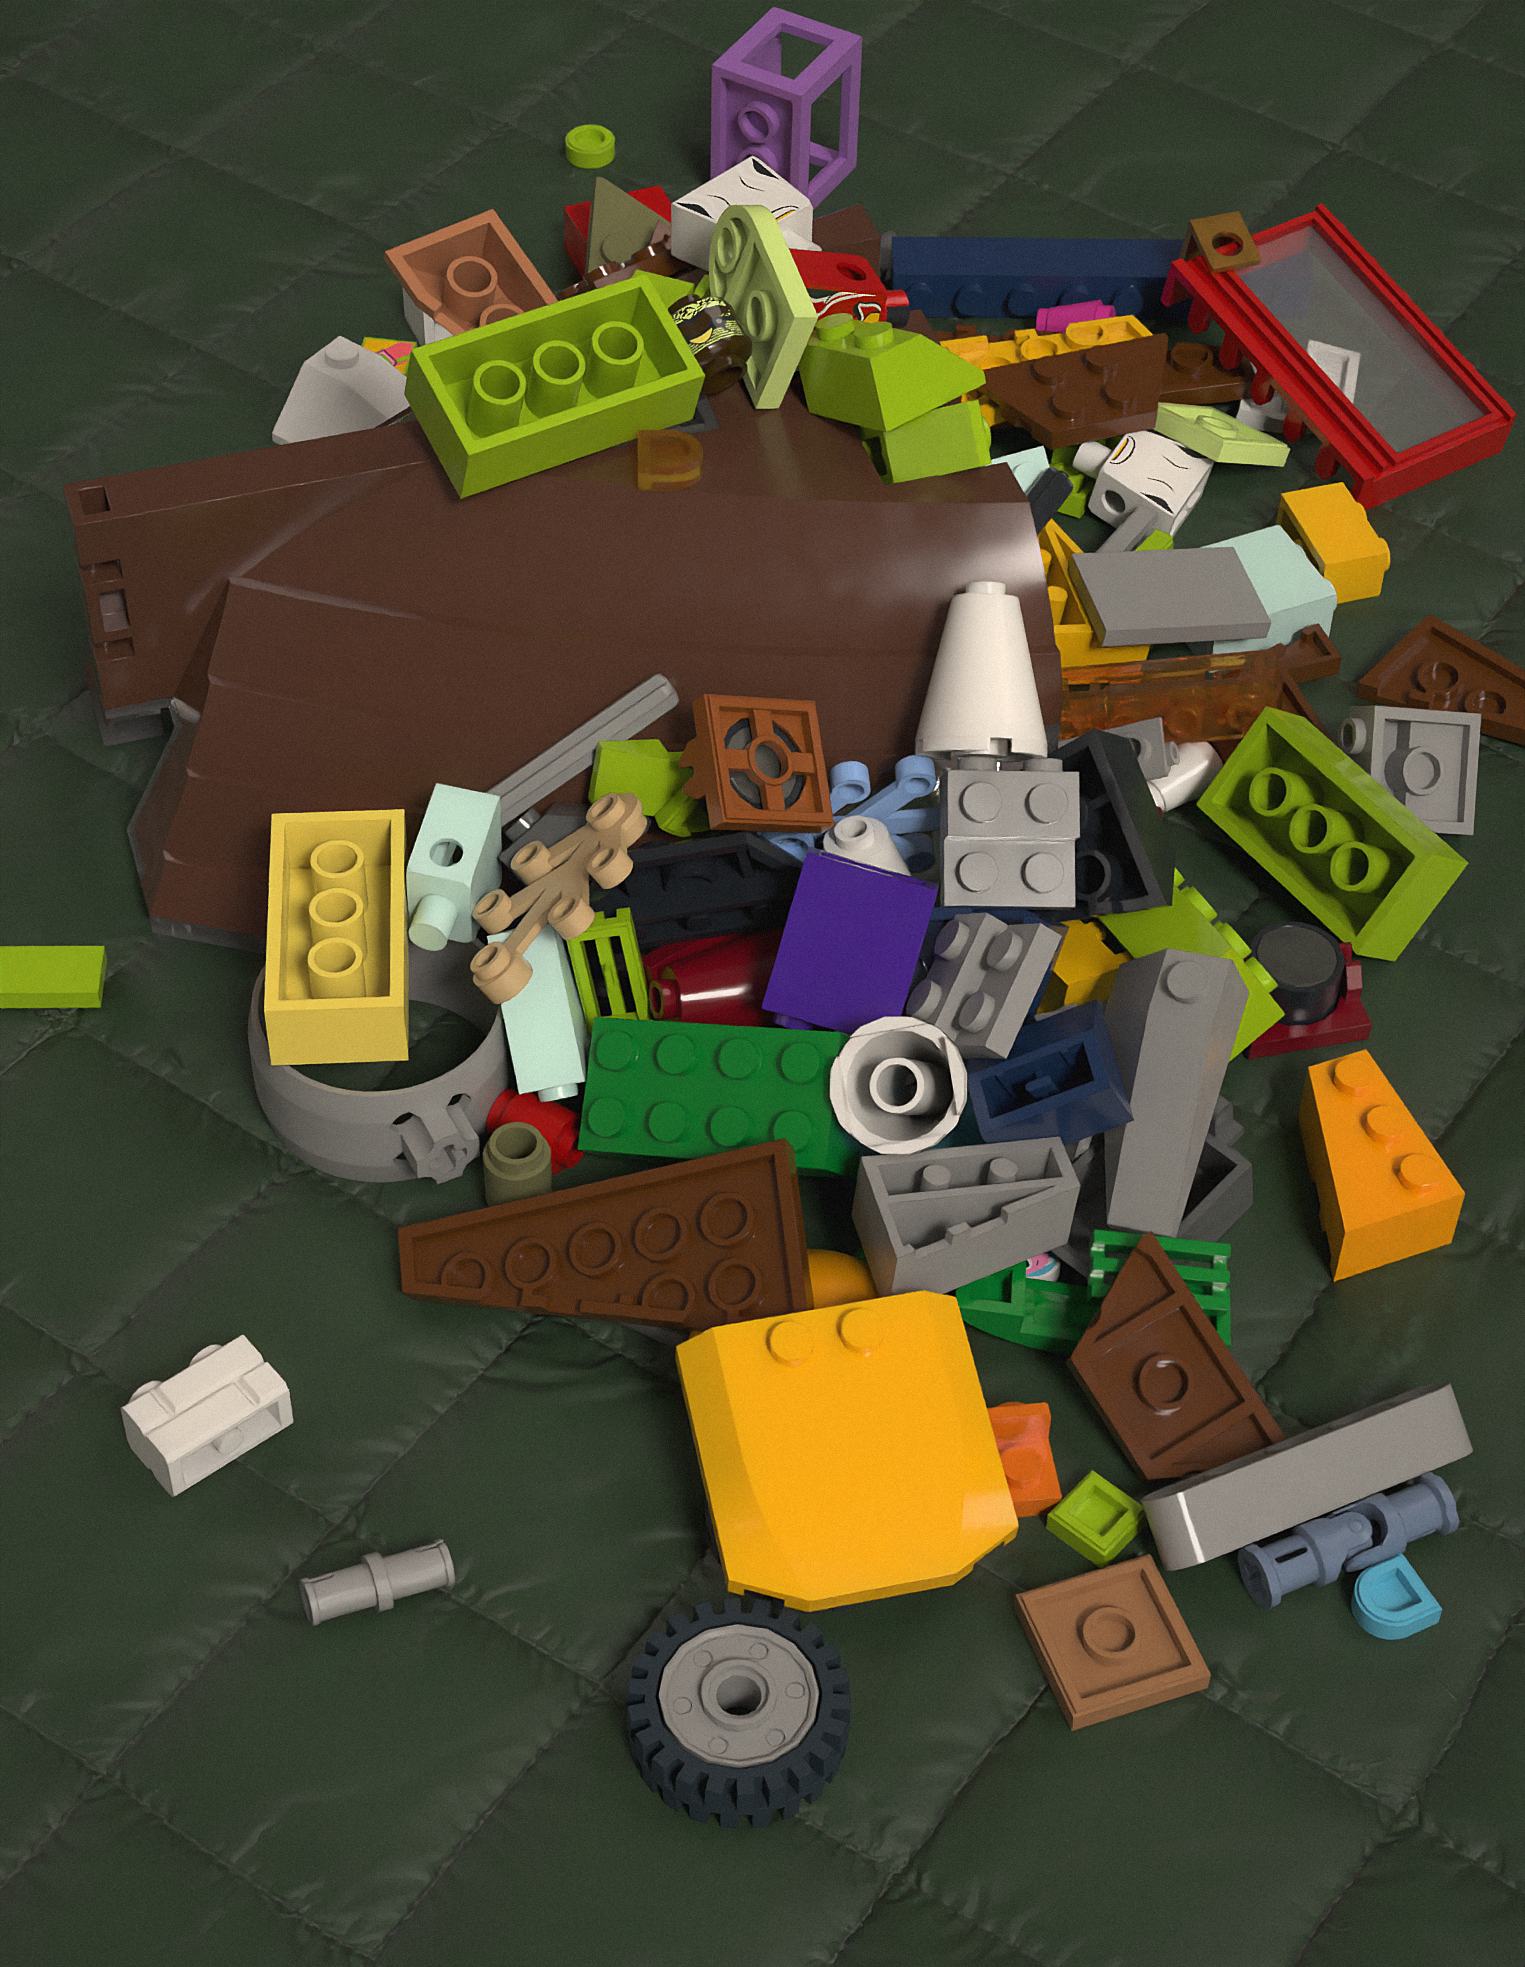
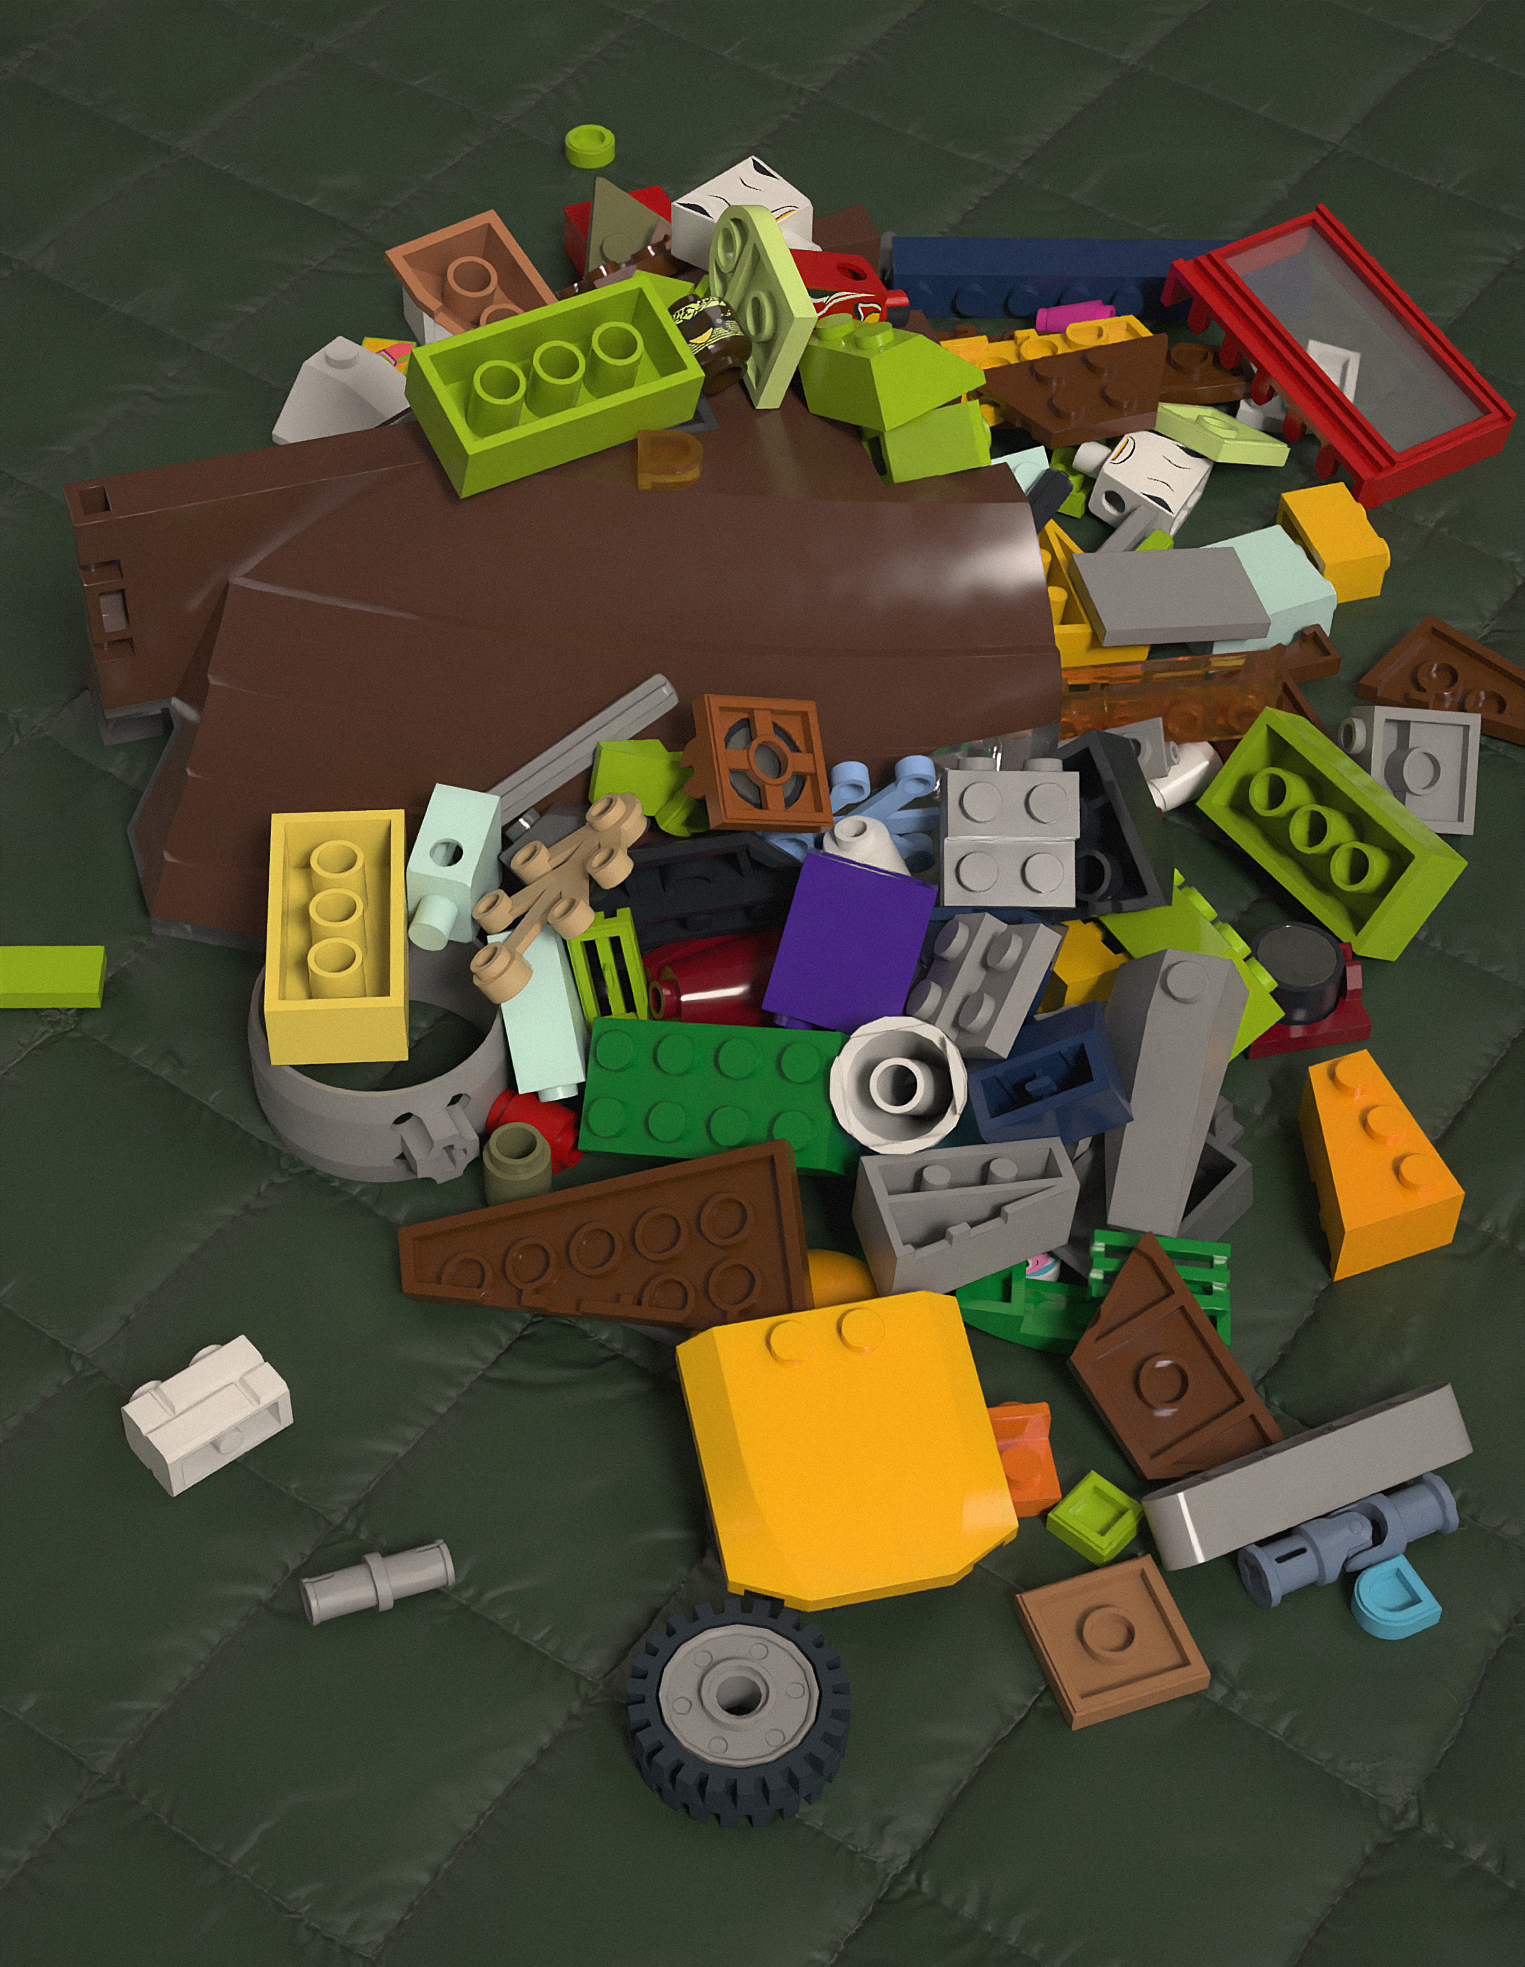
(771, 114): medium lavender piece -> none
(982, 683): white cone -> none
(1214, 232): pearl gold bracket -> none

